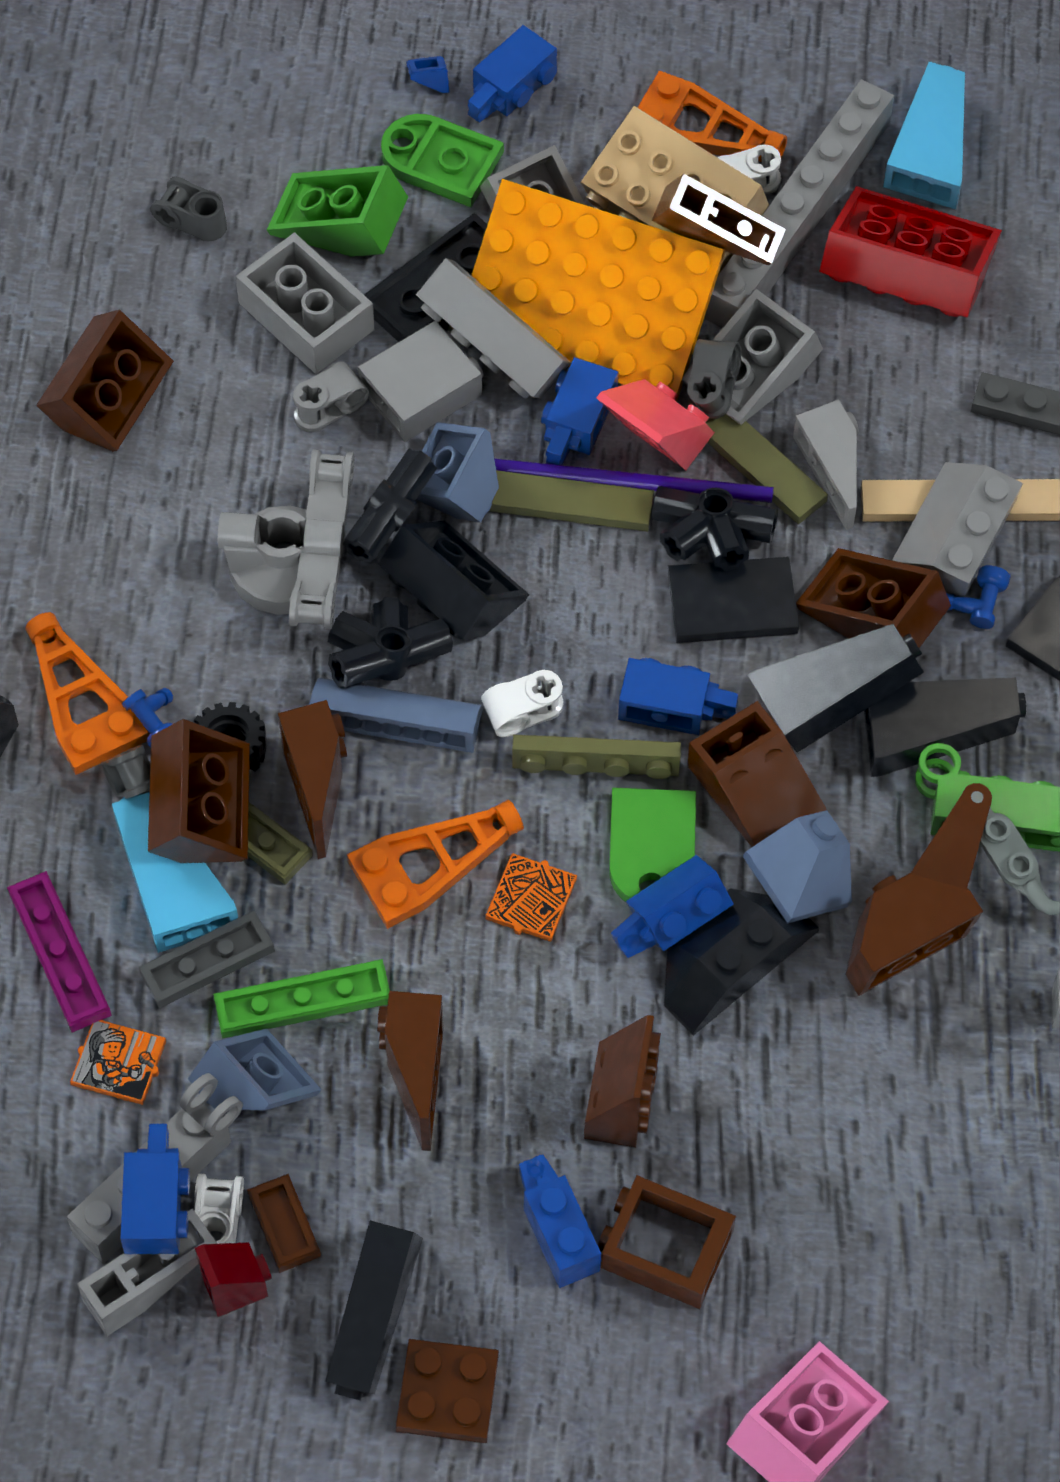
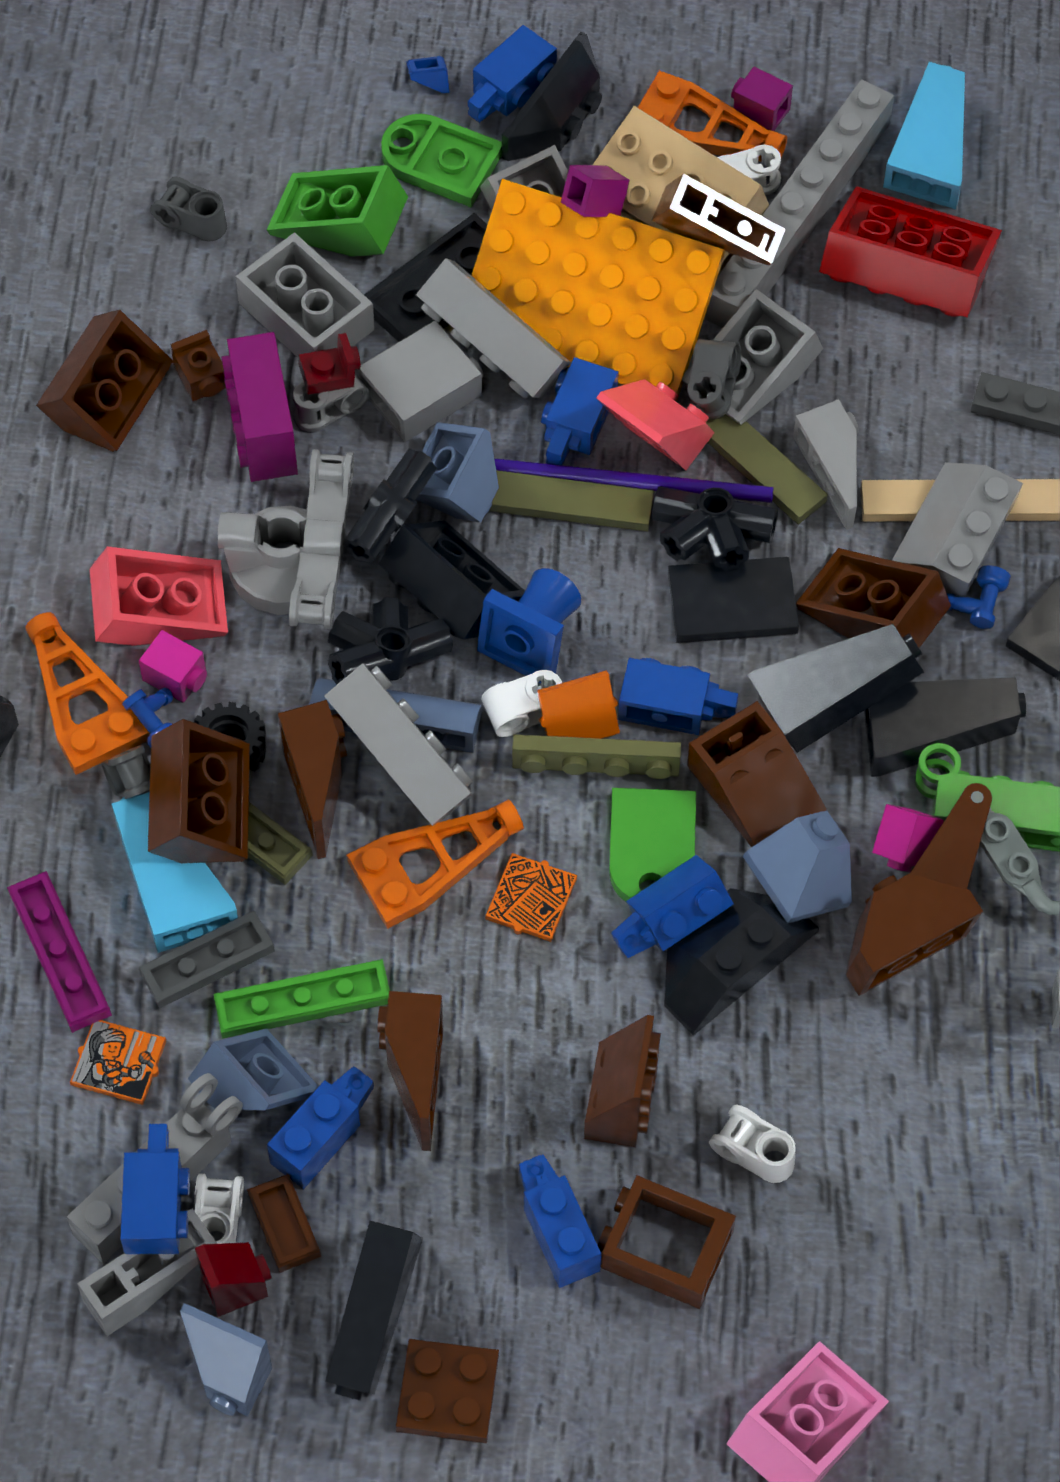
(152, 592): none -> coral slope
(173, 666): none -> dark pink brick
(198, 365): none -> reddish brown brick
(228, 1359): none -> sand blue slope
(259, 407): none -> magenta brick
(320, 1127): none -> blue hinge
(330, 368): none -> dark red bracket
(399, 744): none -> light grey brick
(529, 631): none -> blue plant
(557, 105): none -> black wedge
(580, 708): none -> orange piece
(594, 190): none -> magenta brick
(748, 1139): none -> white piece
(762, 98): none -> magenta brick
(904, 836): none -> dark pink brick

